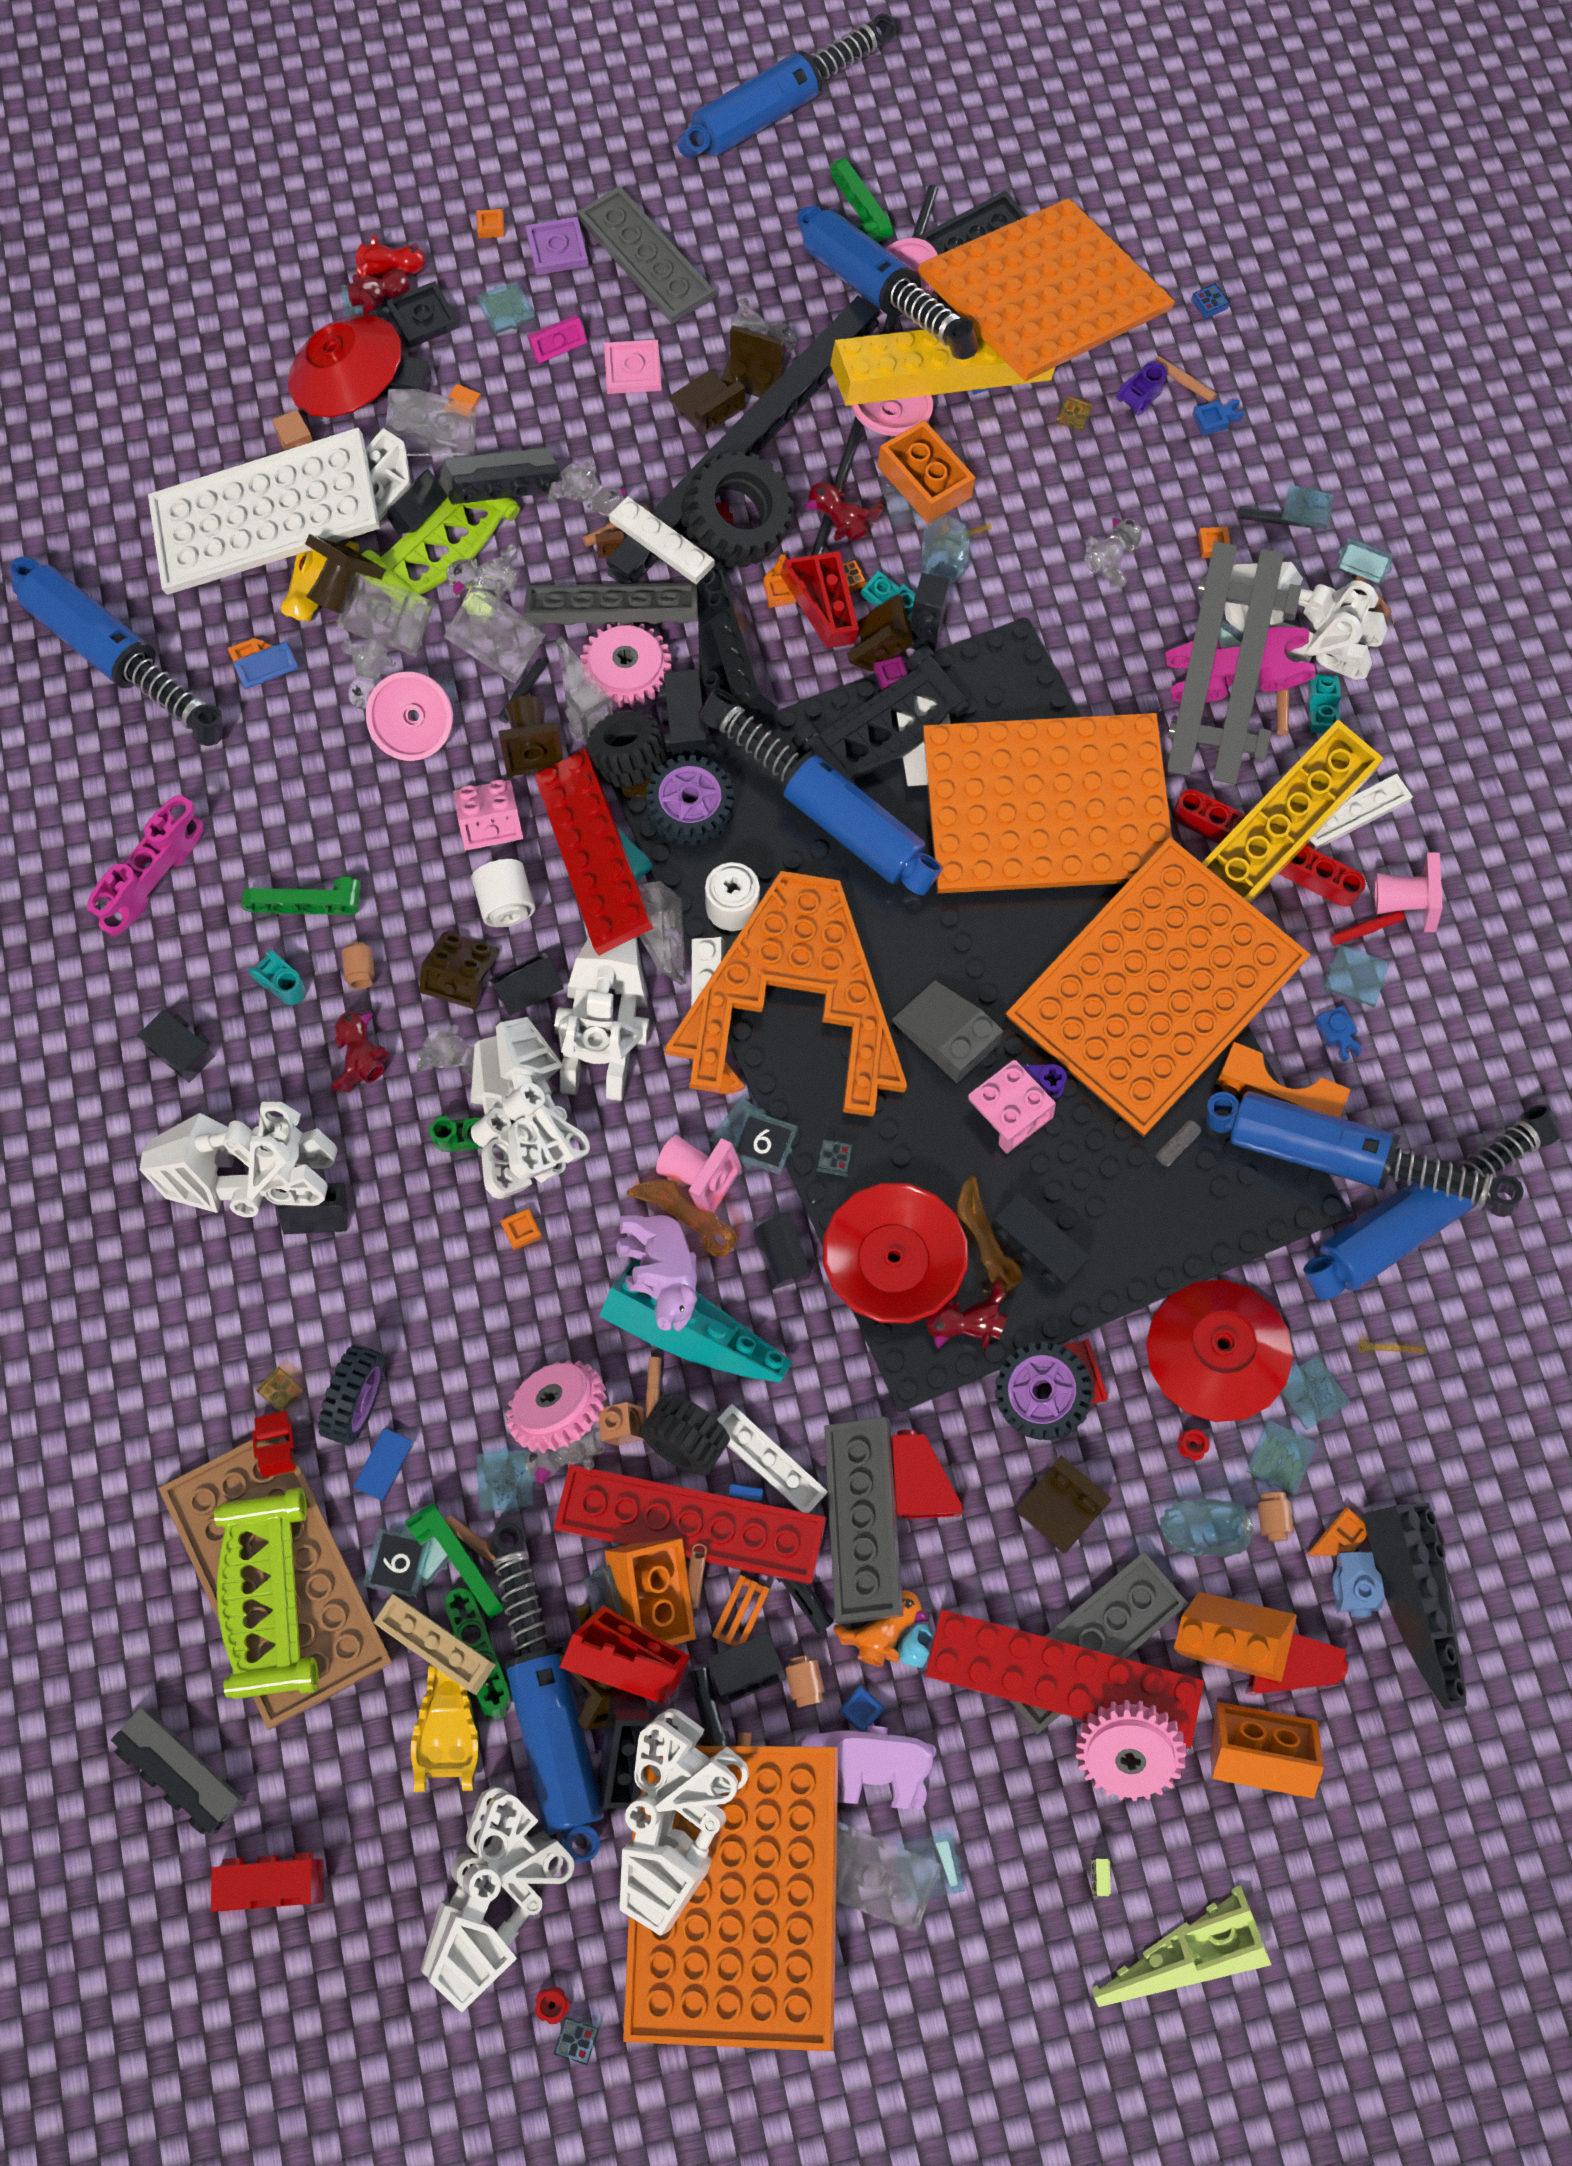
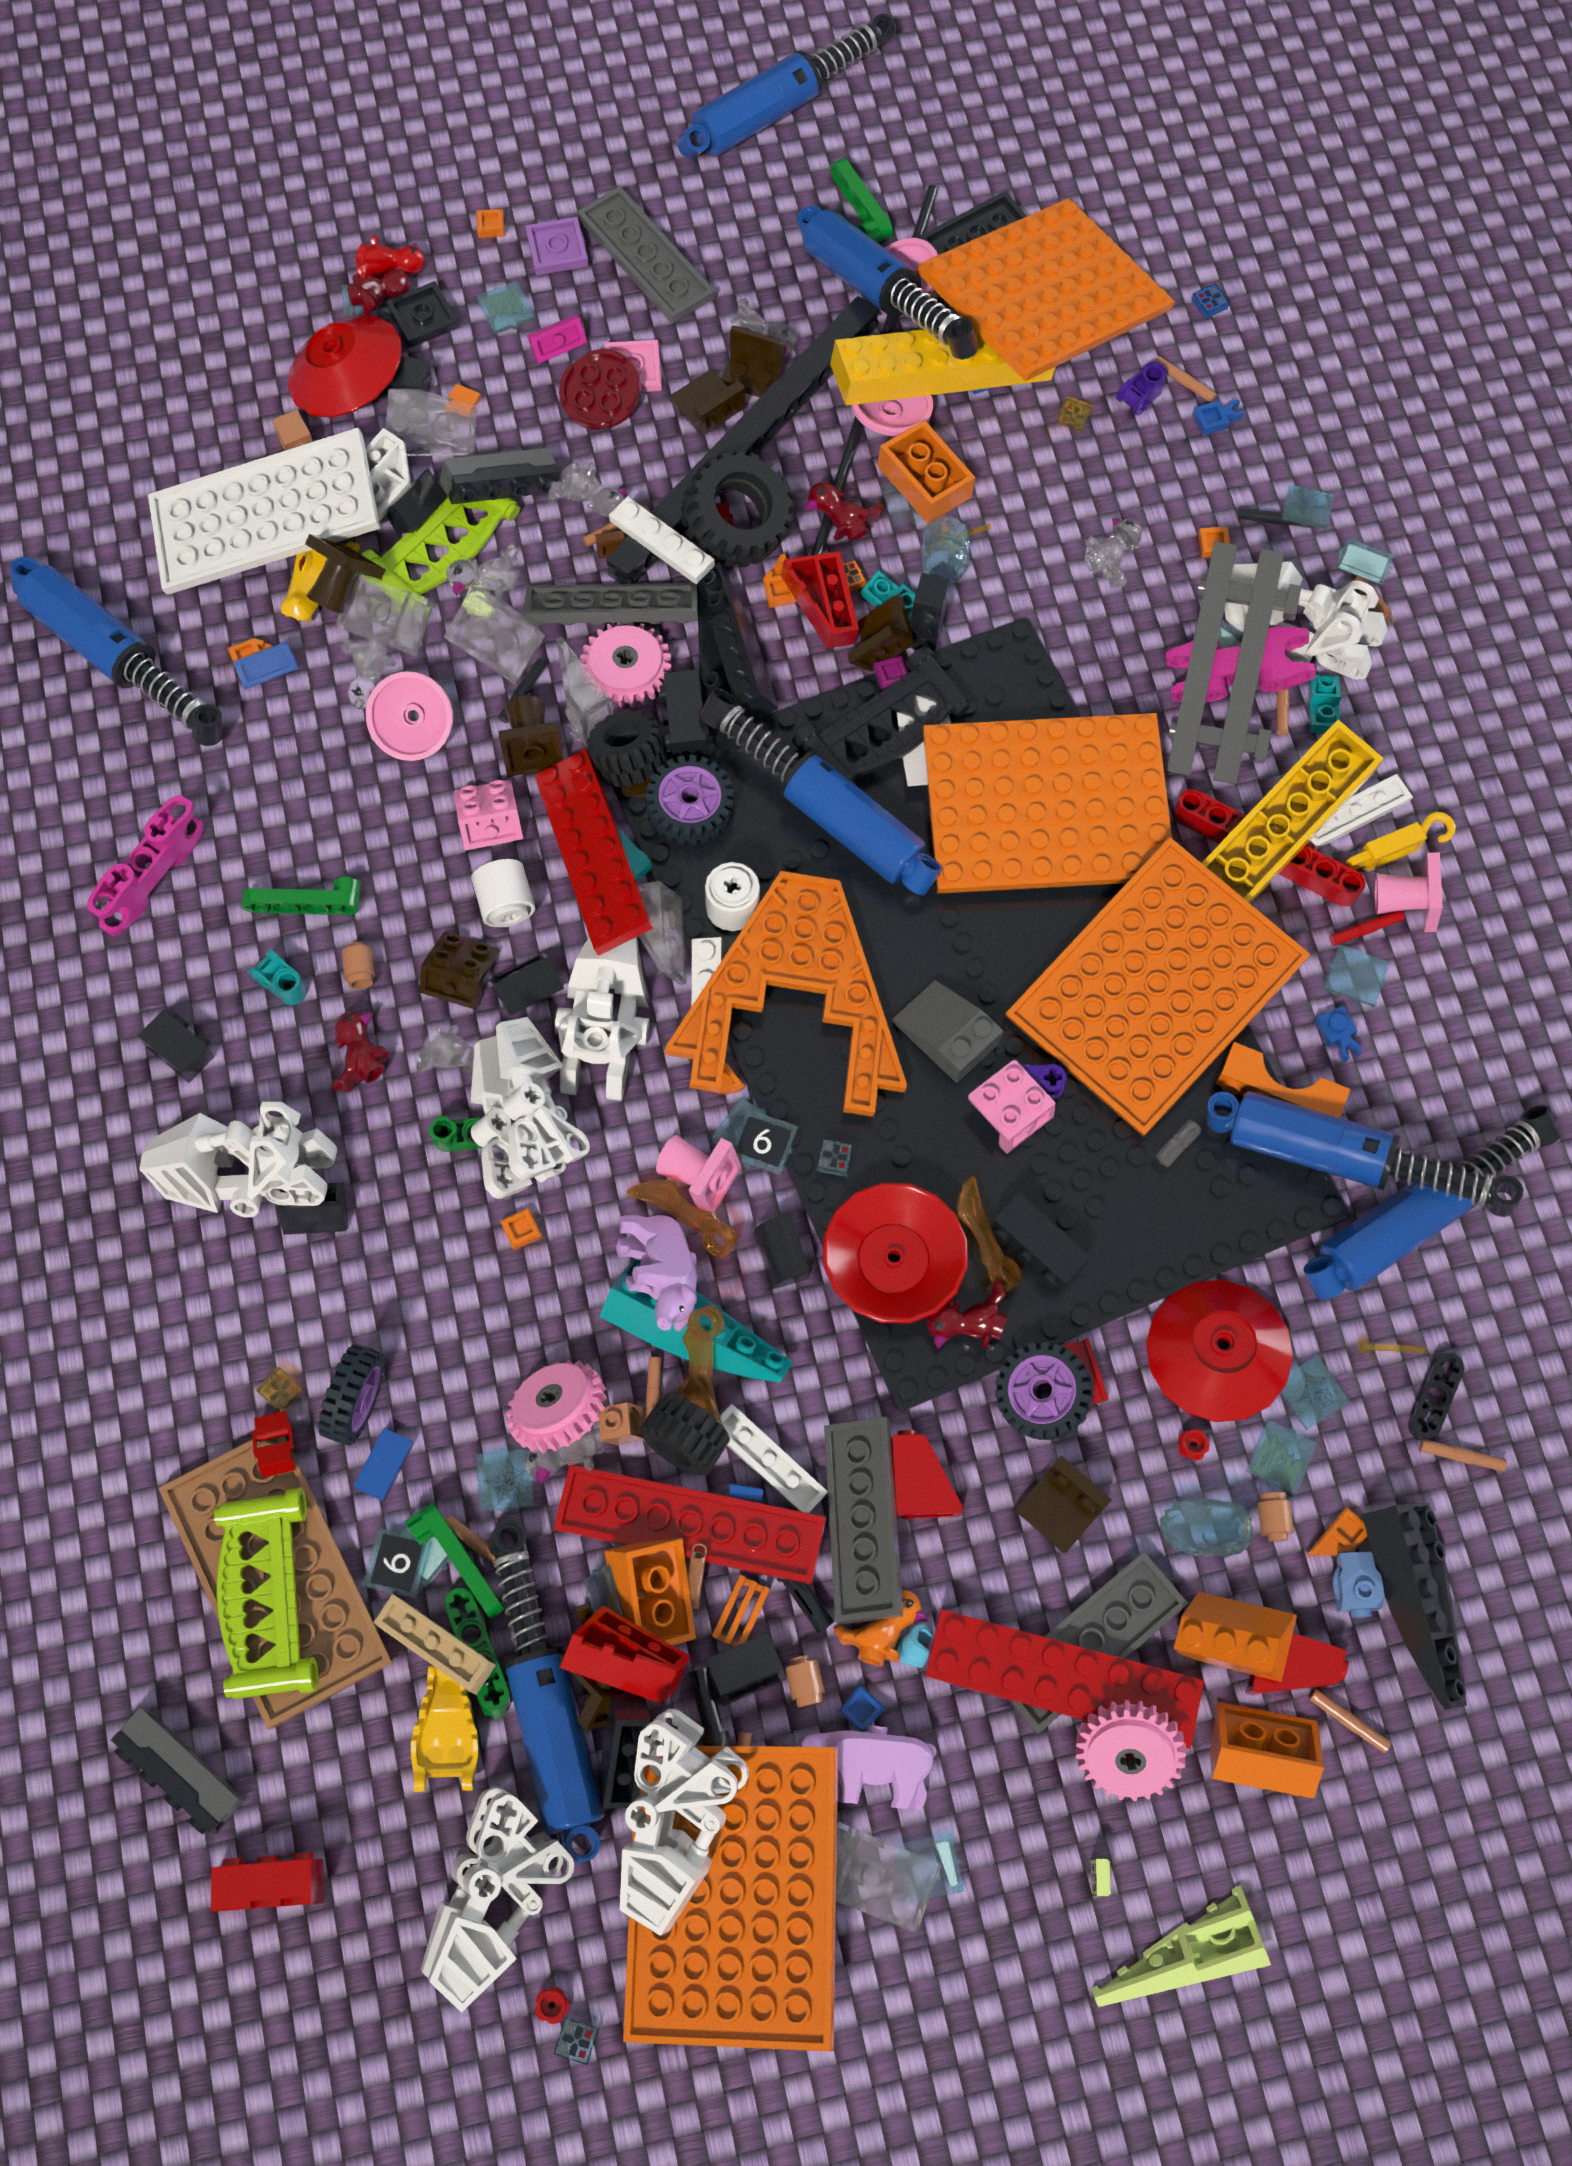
(600, 389): none -> dark red tile
(699, 1344): none -> clear orange piece
(1350, 1721): none -> nougat piece
(1400, 843): none -> yellow piece
(1453, 1379): none -> black beam
(1462, 1455): none -> nougat piece

